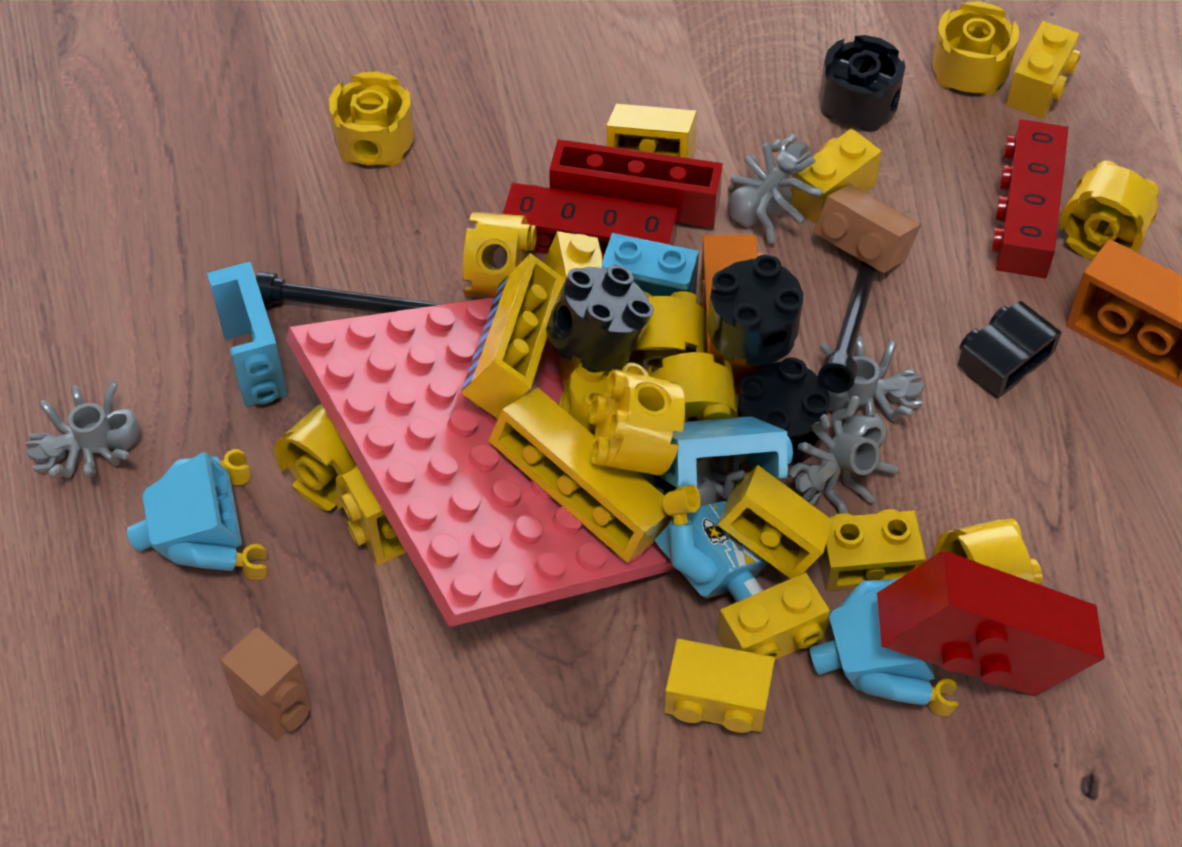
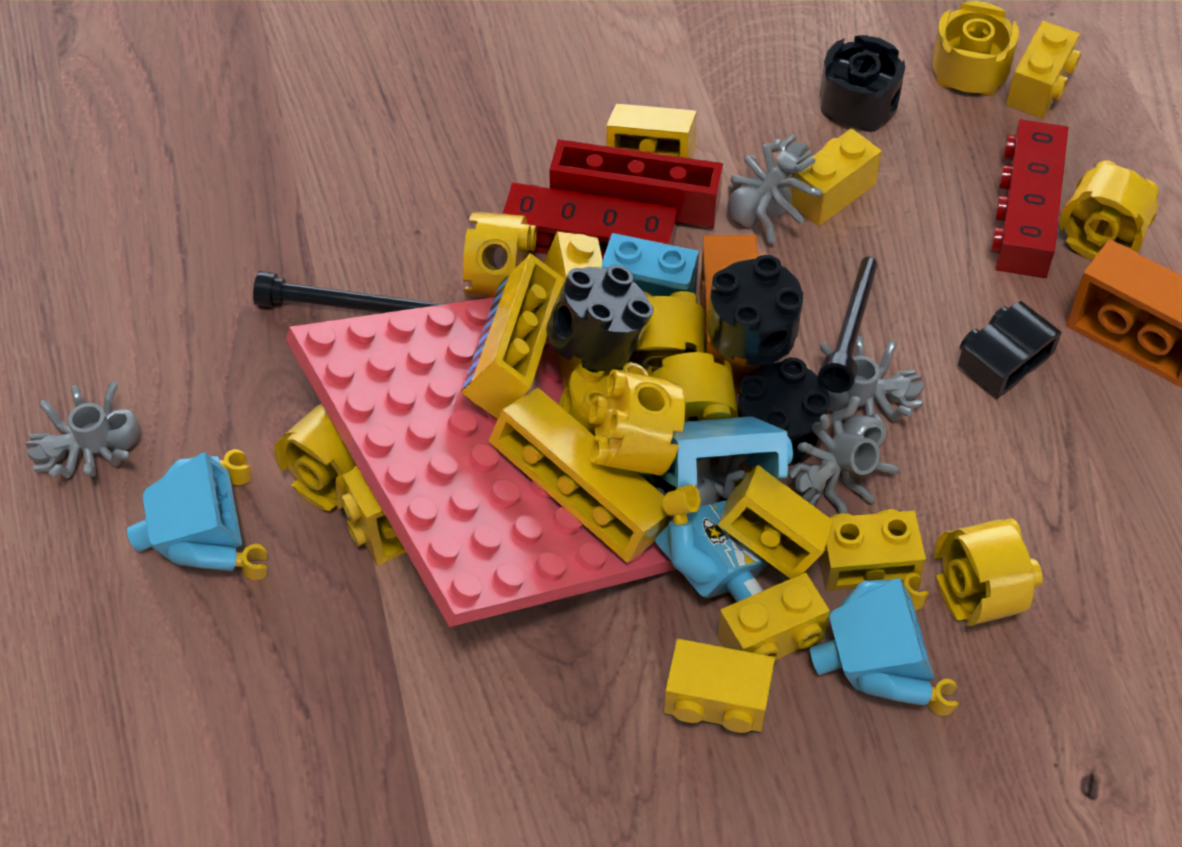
(241, 313): medium azure panel -> none
(267, 683): nougat brick -> none
(372, 119): yellow brick -> none
(866, 228): nougat brick -> none
(989, 624): red brick -> none

